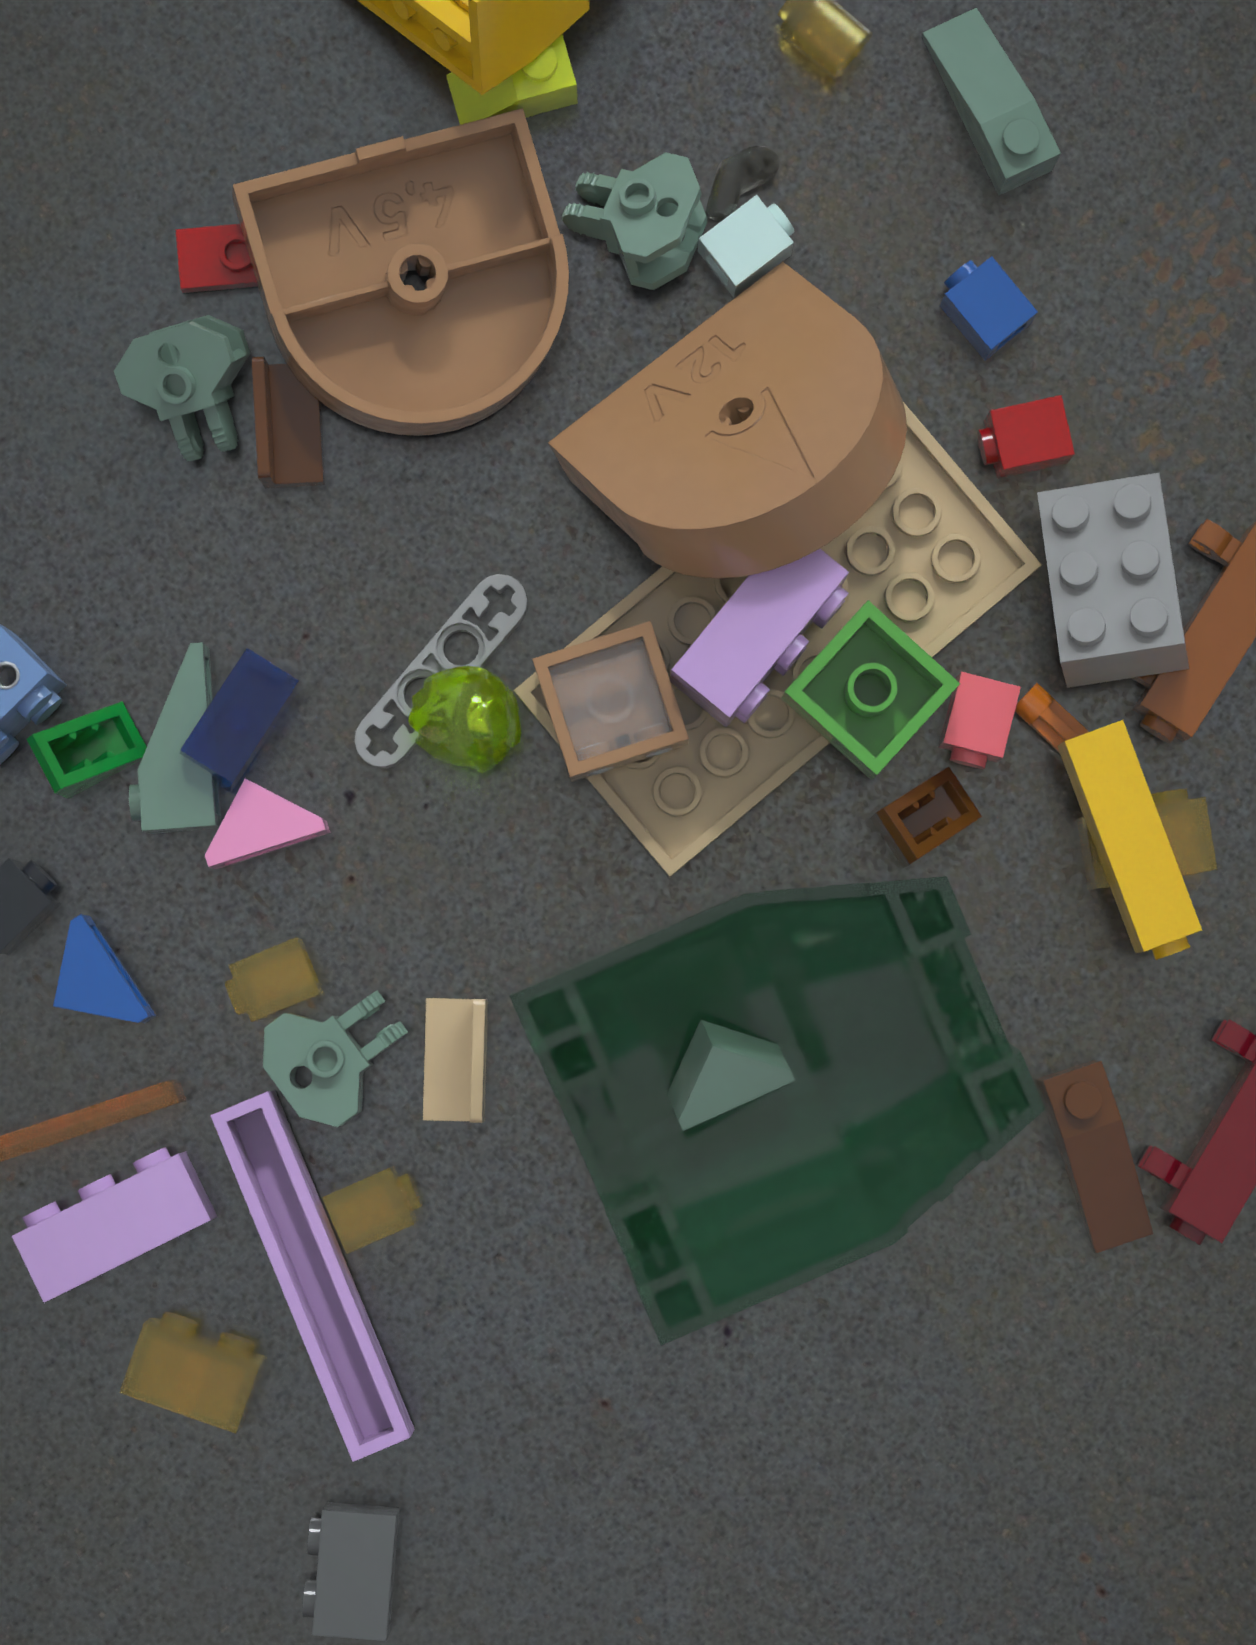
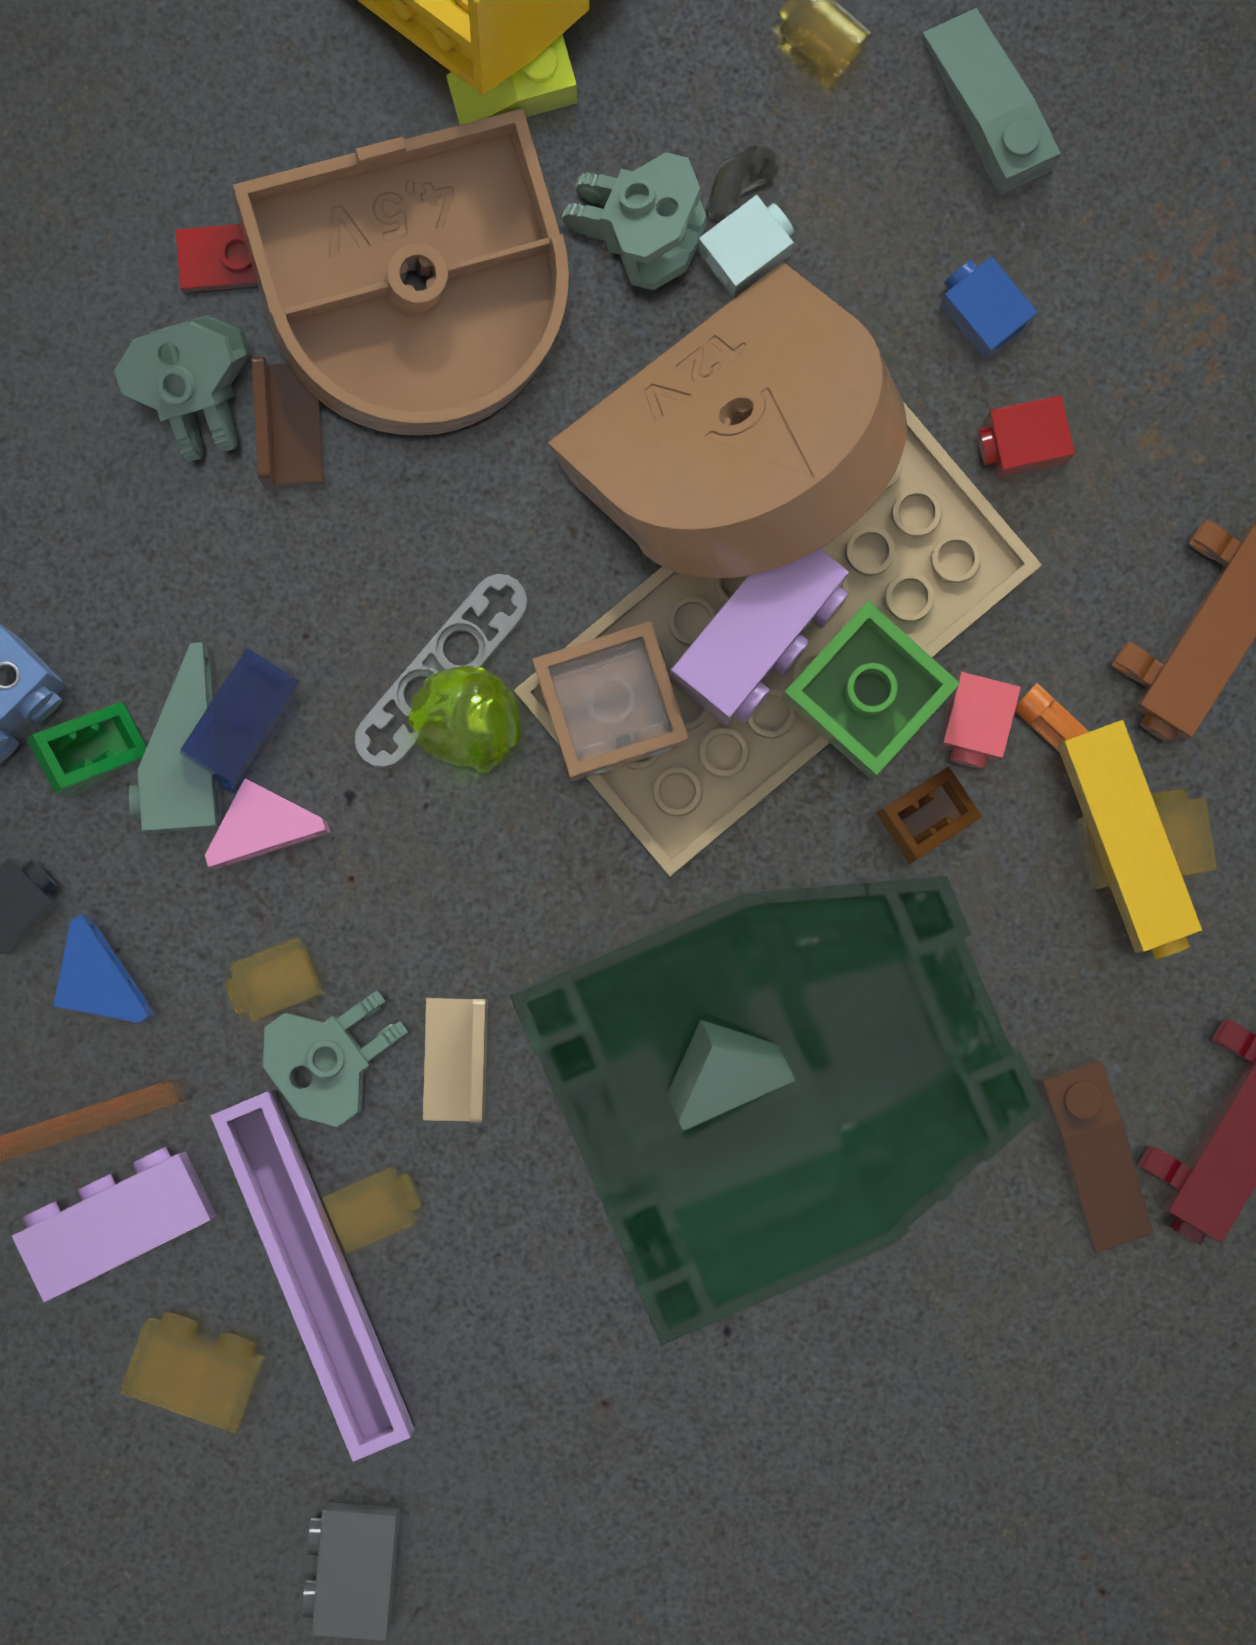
(1112, 580): light grey brick -> none

